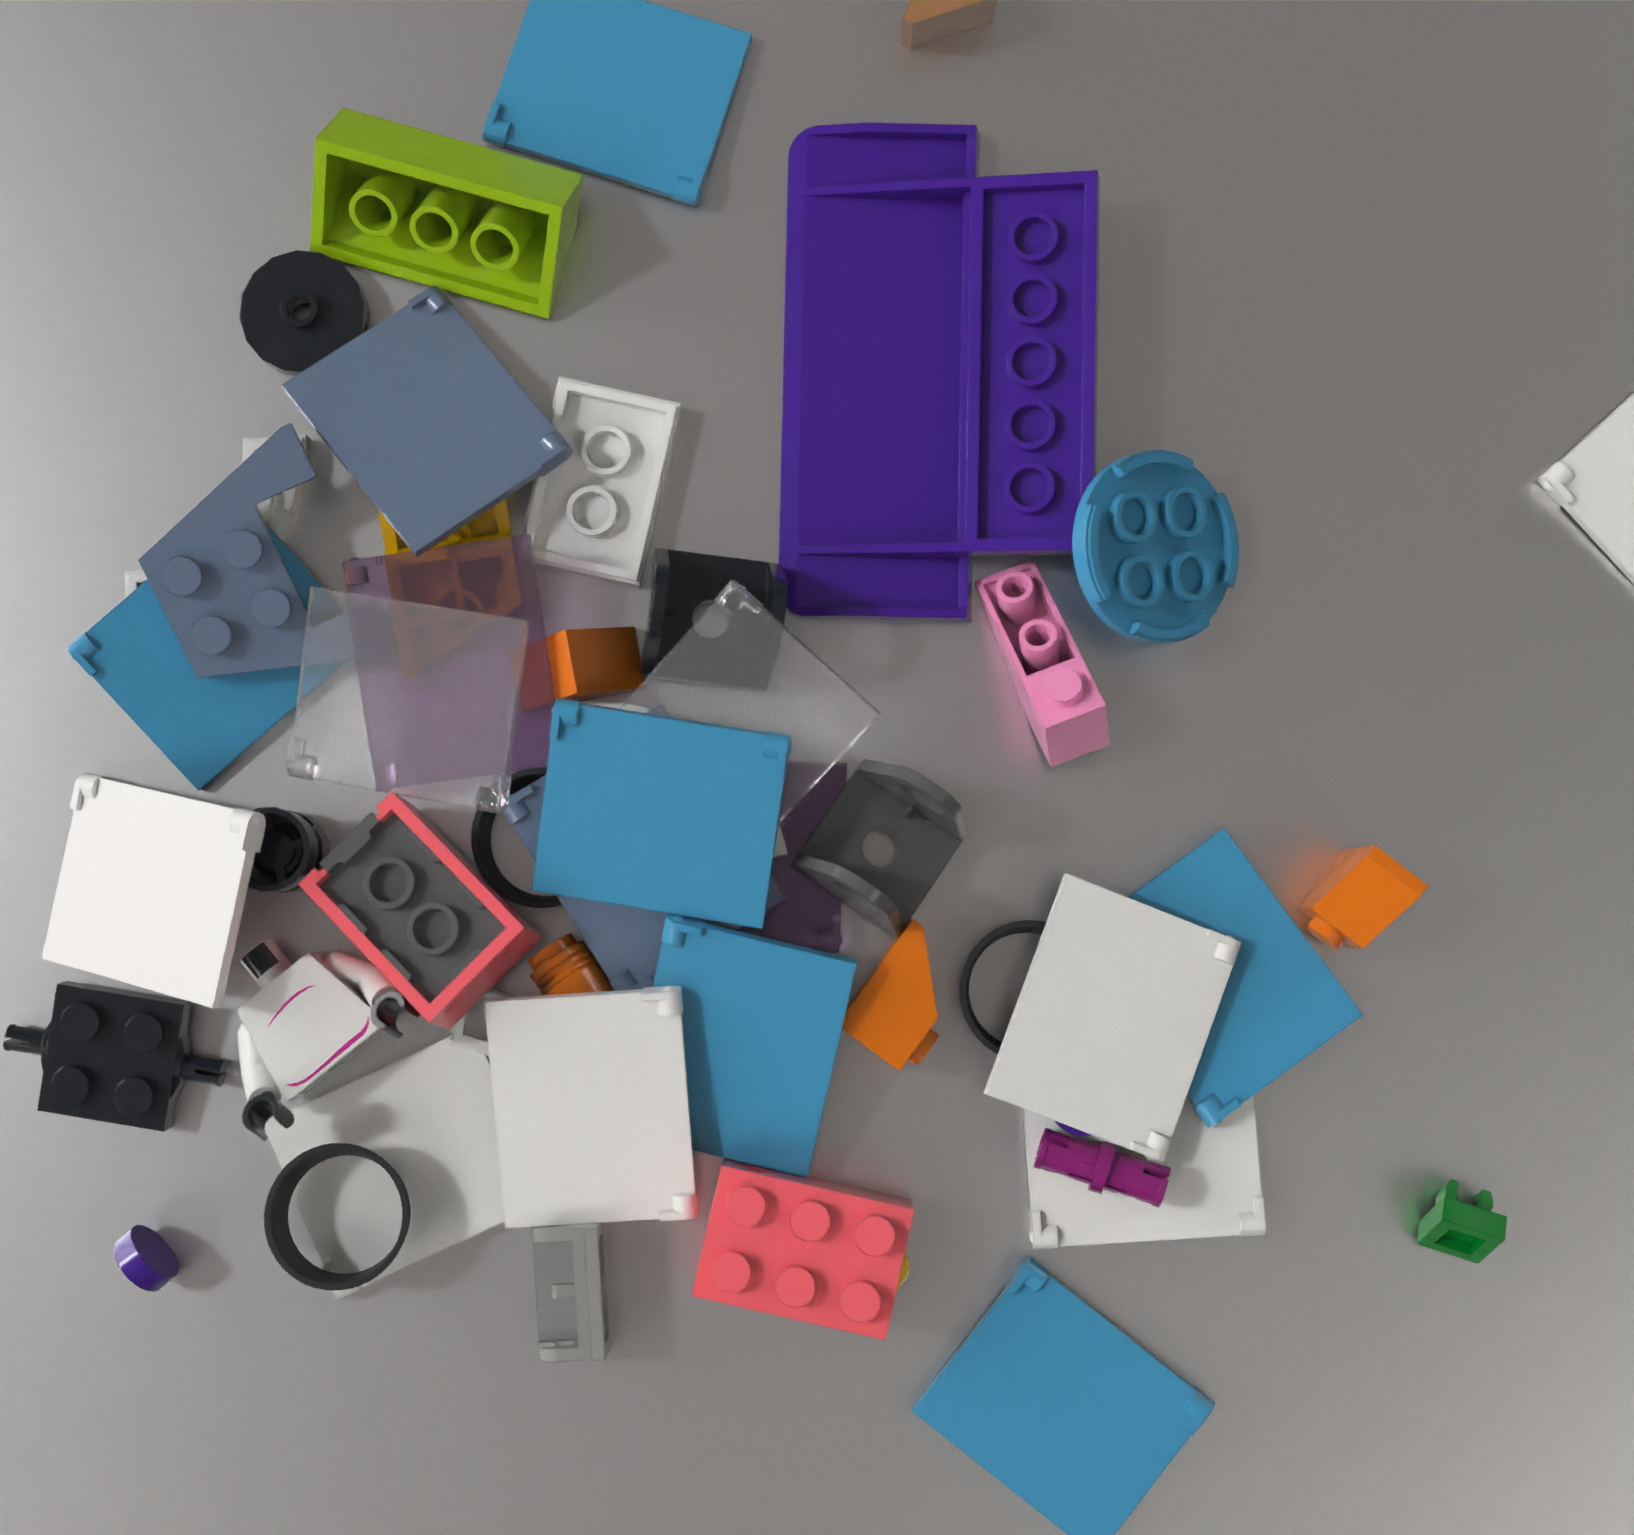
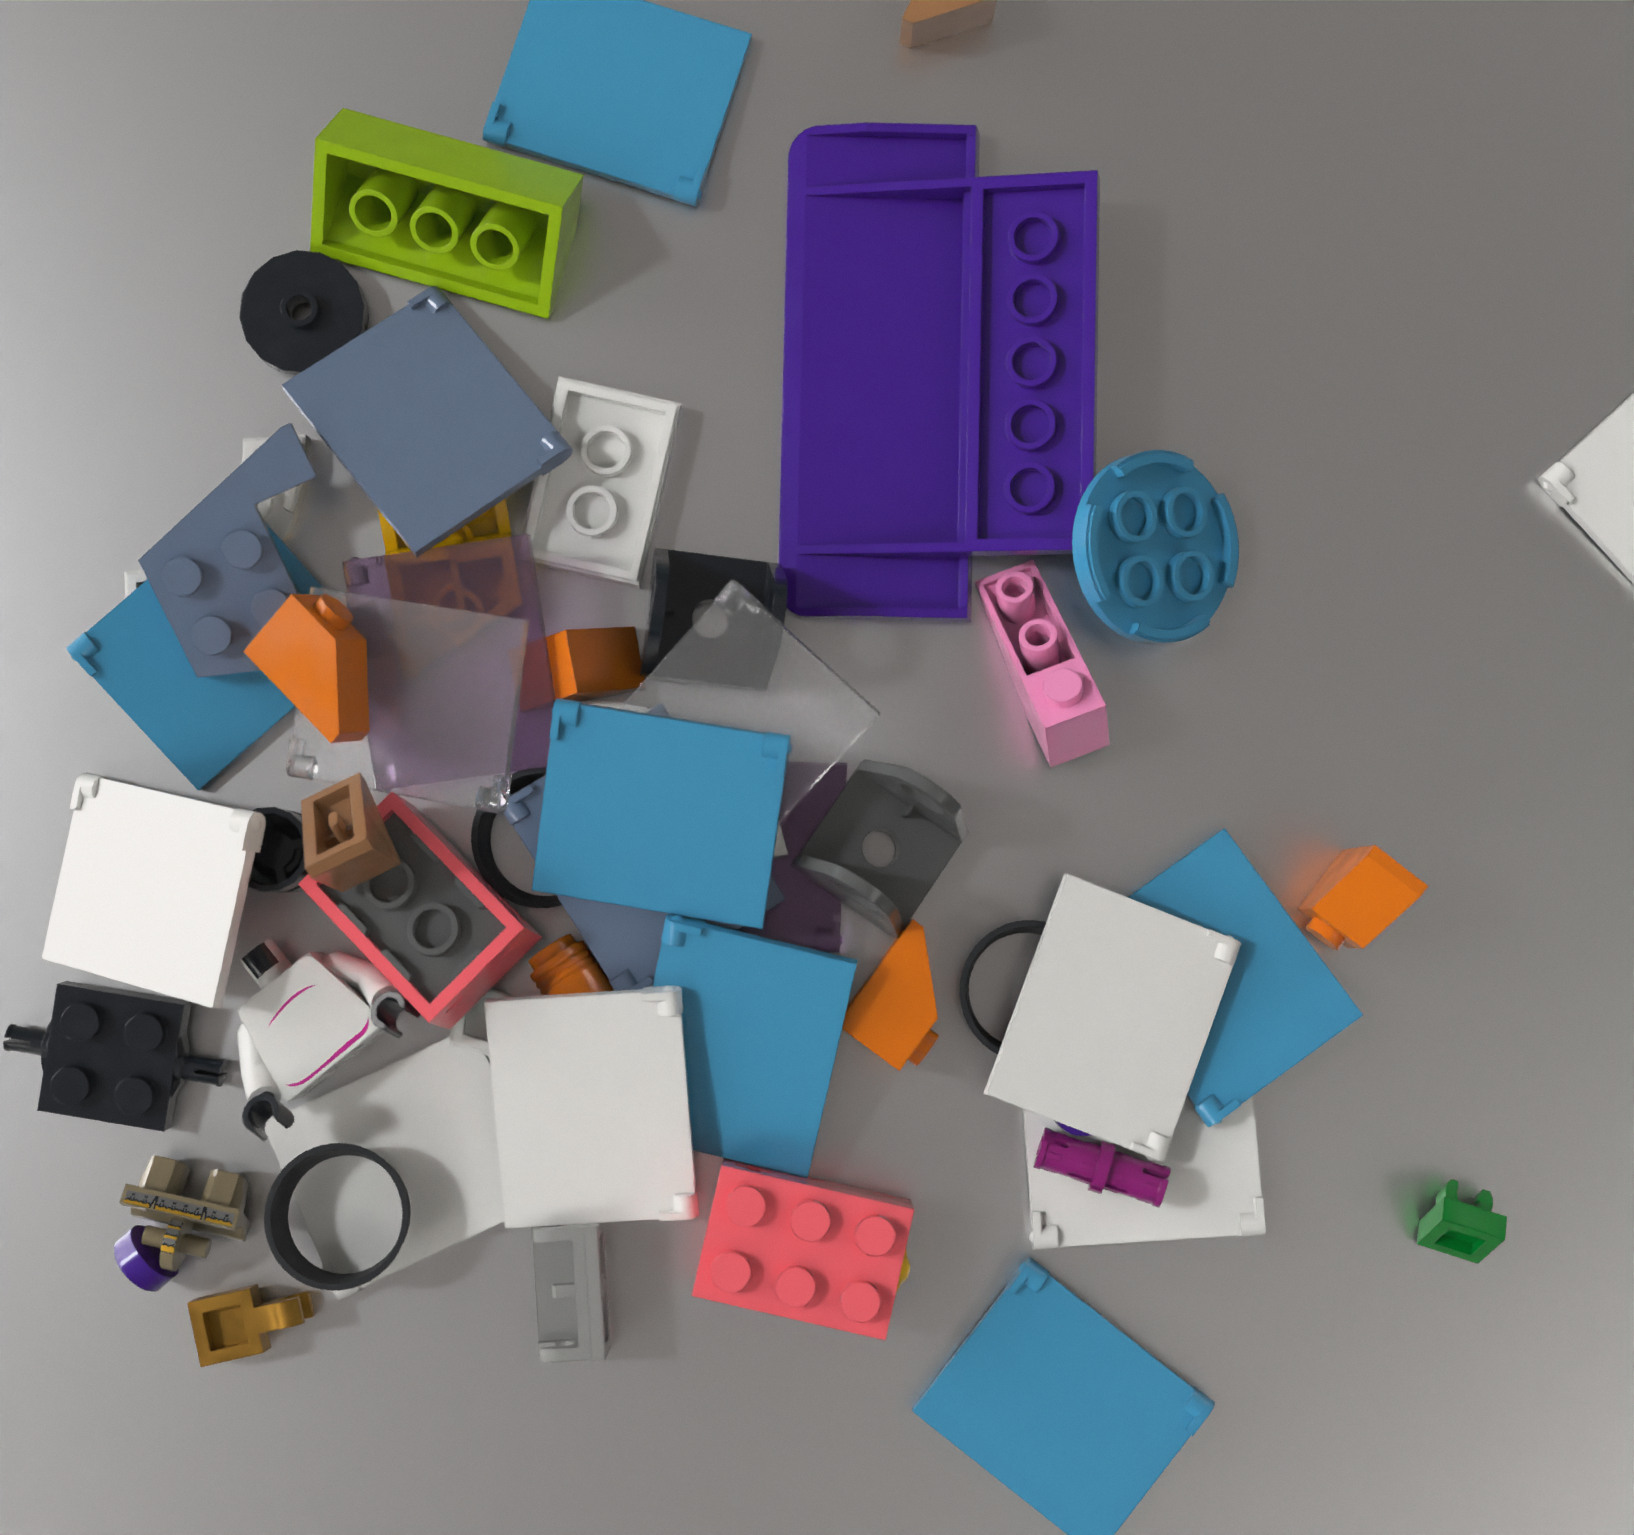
(160, 1200): none -> dark tan hips
(238, 1323): none -> pearl gold plate
(317, 664): none -> orange slope
(345, 835): none -> medium nougat slope

